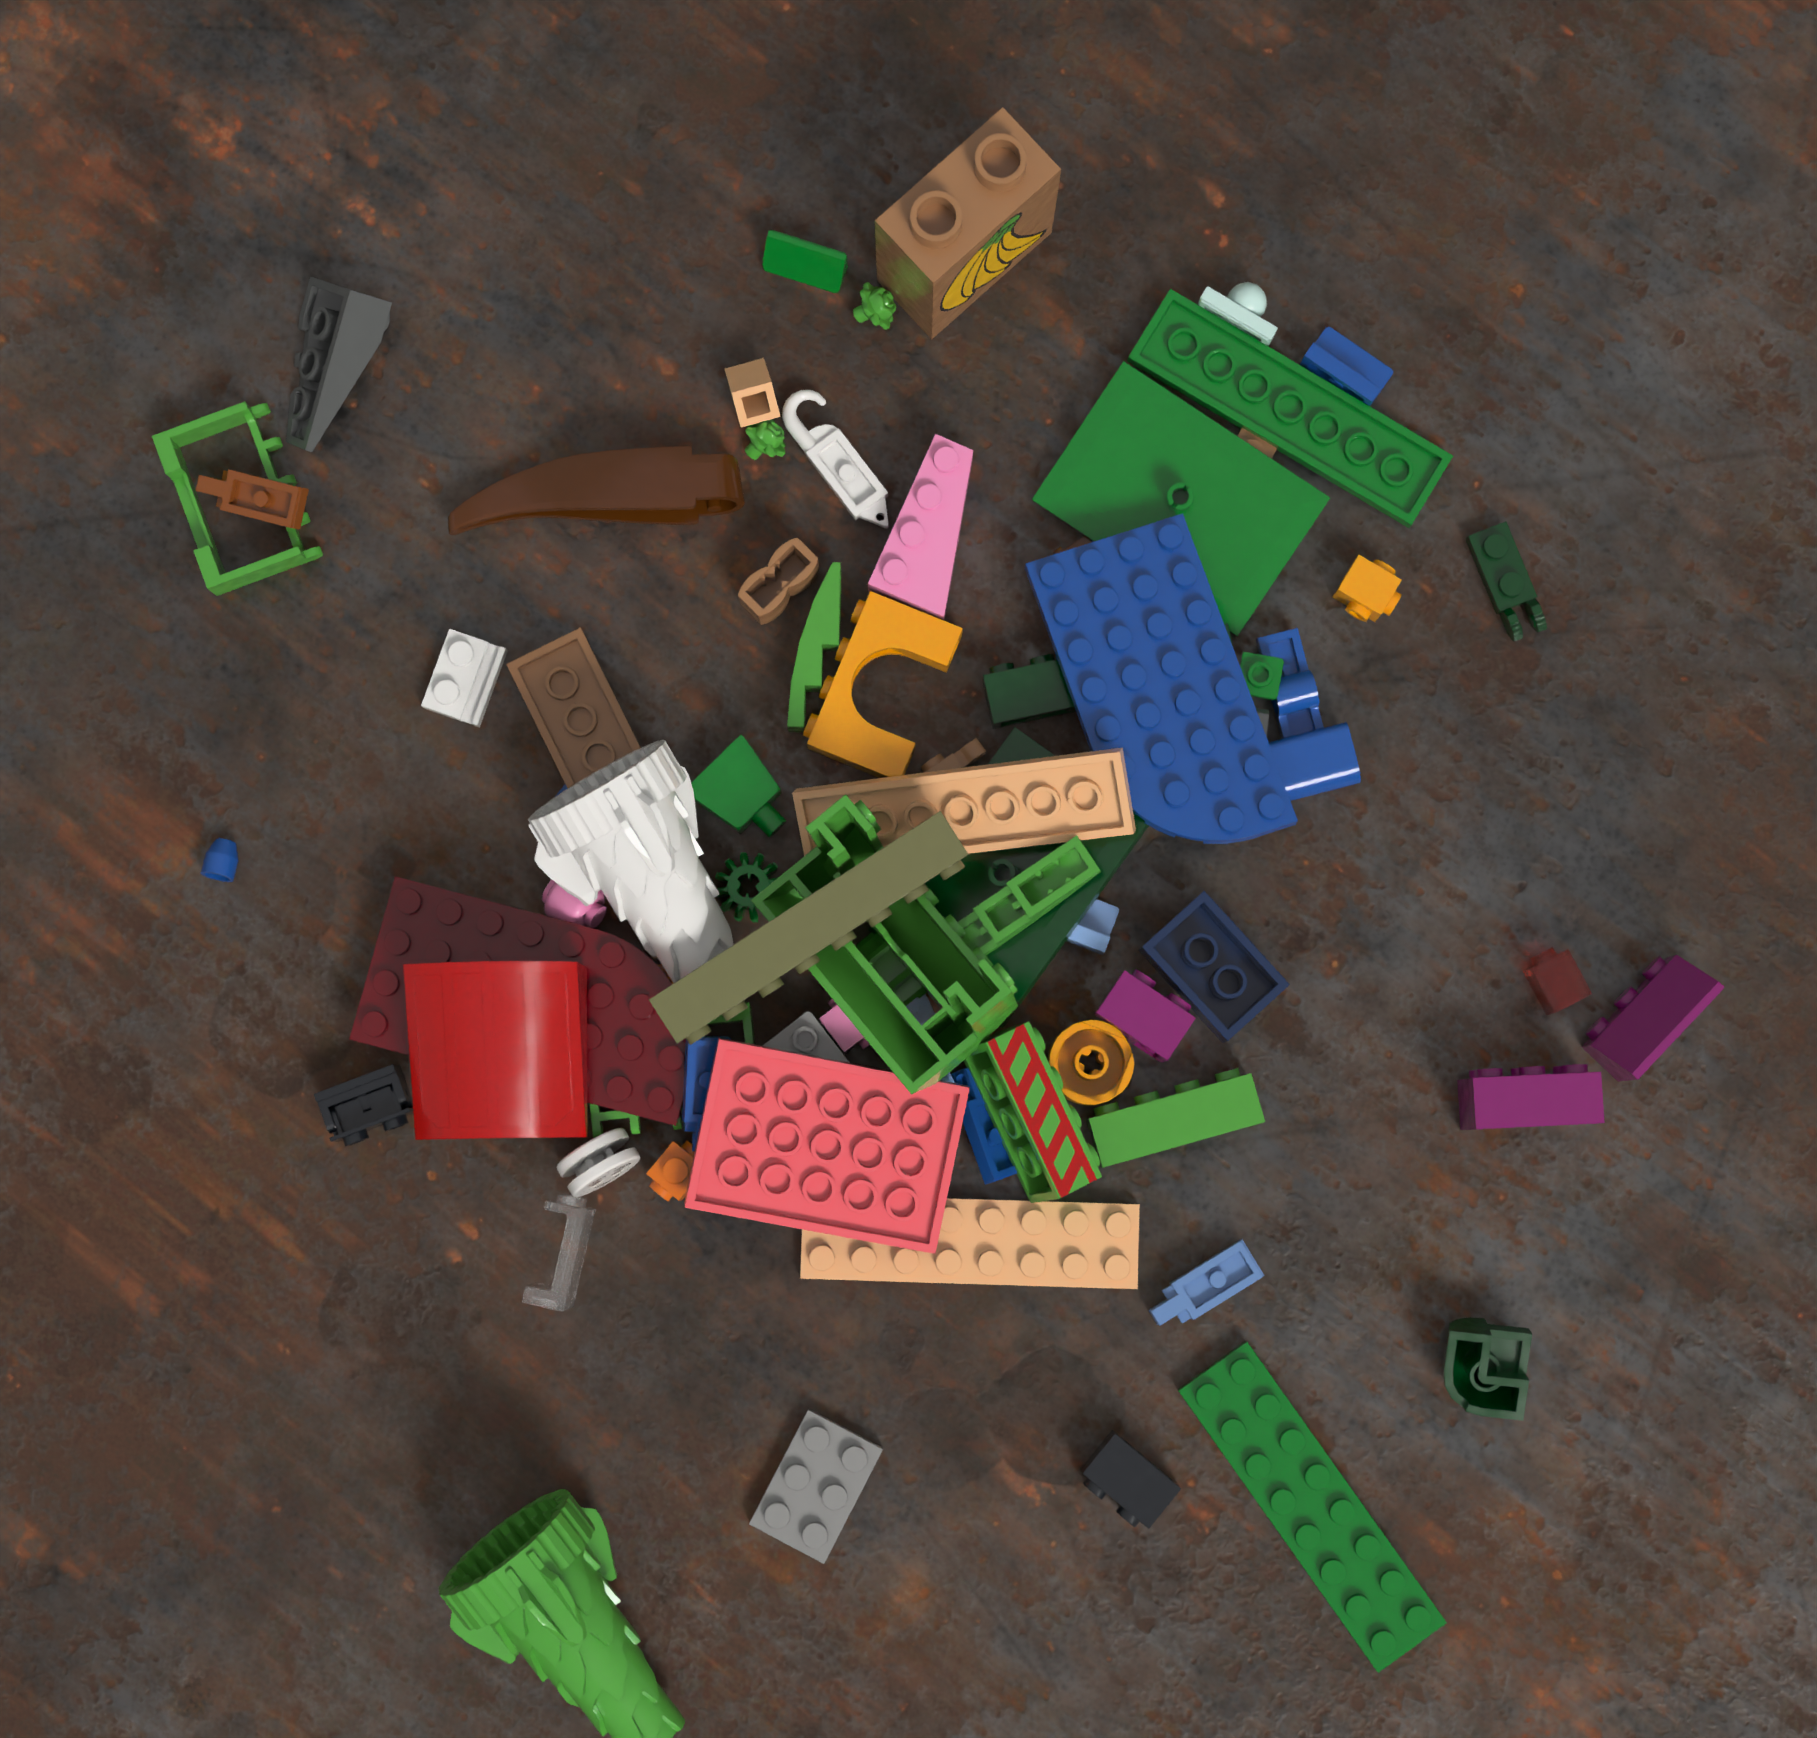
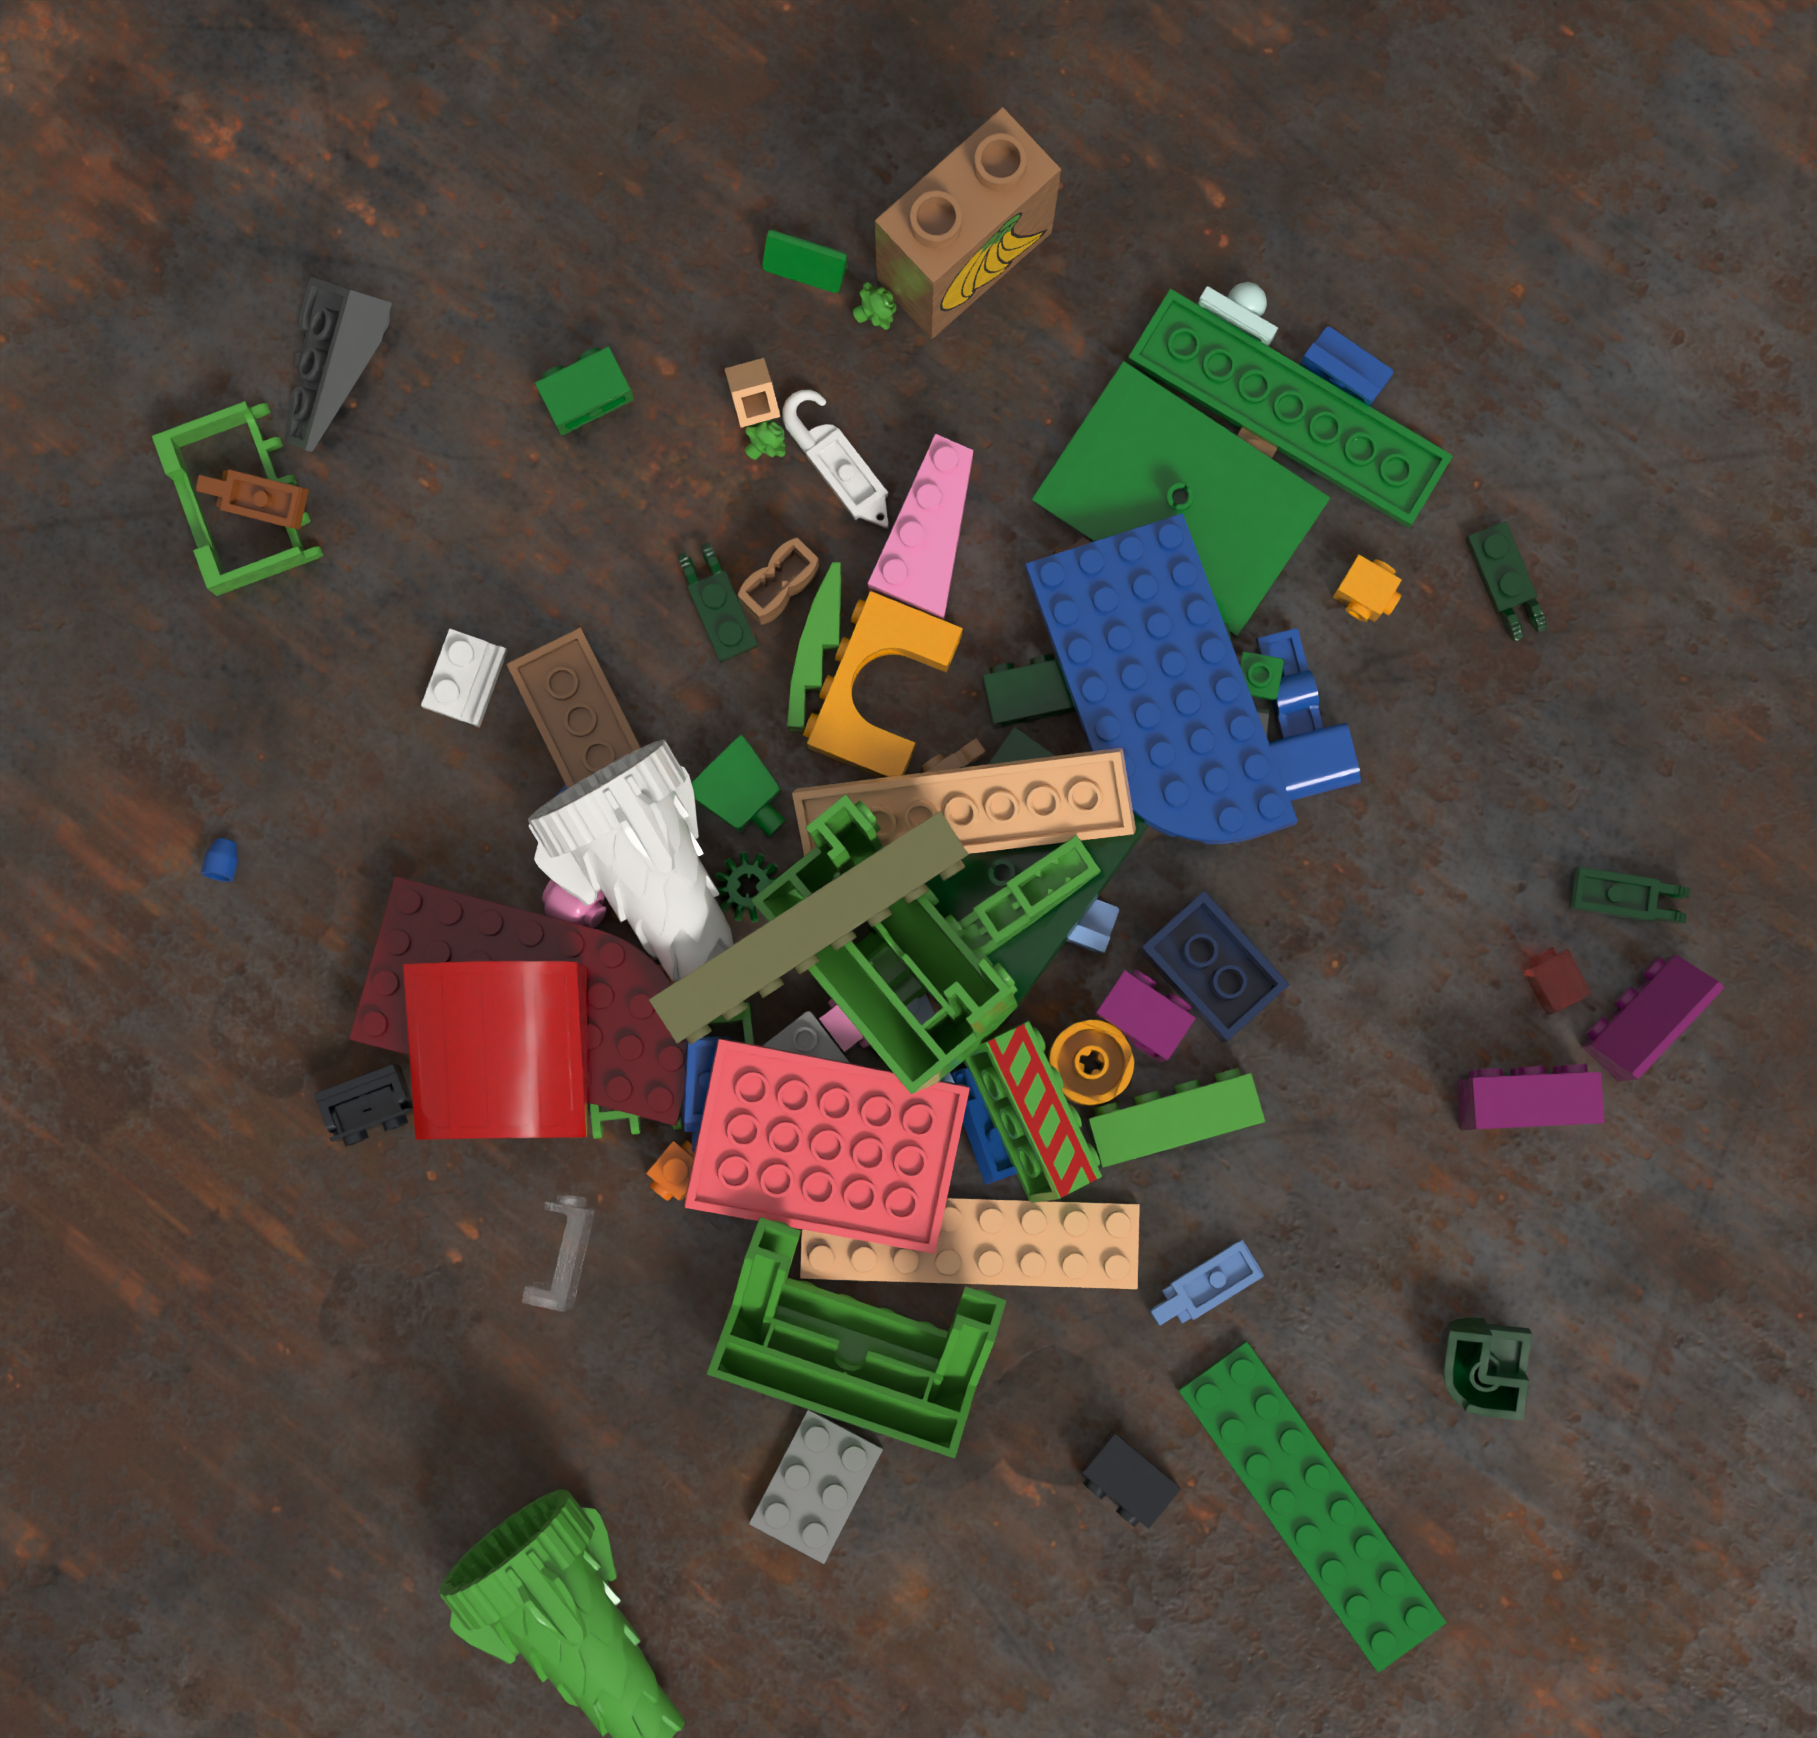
(584, 389): none -> green brick
(596, 1162): white head -> none
(611, 486): reddish brown animal -> none
(719, 608): none -> dark green hinge
(849, 1355): none -> bright green wedge
(1624, 895): none -> dark green hinge

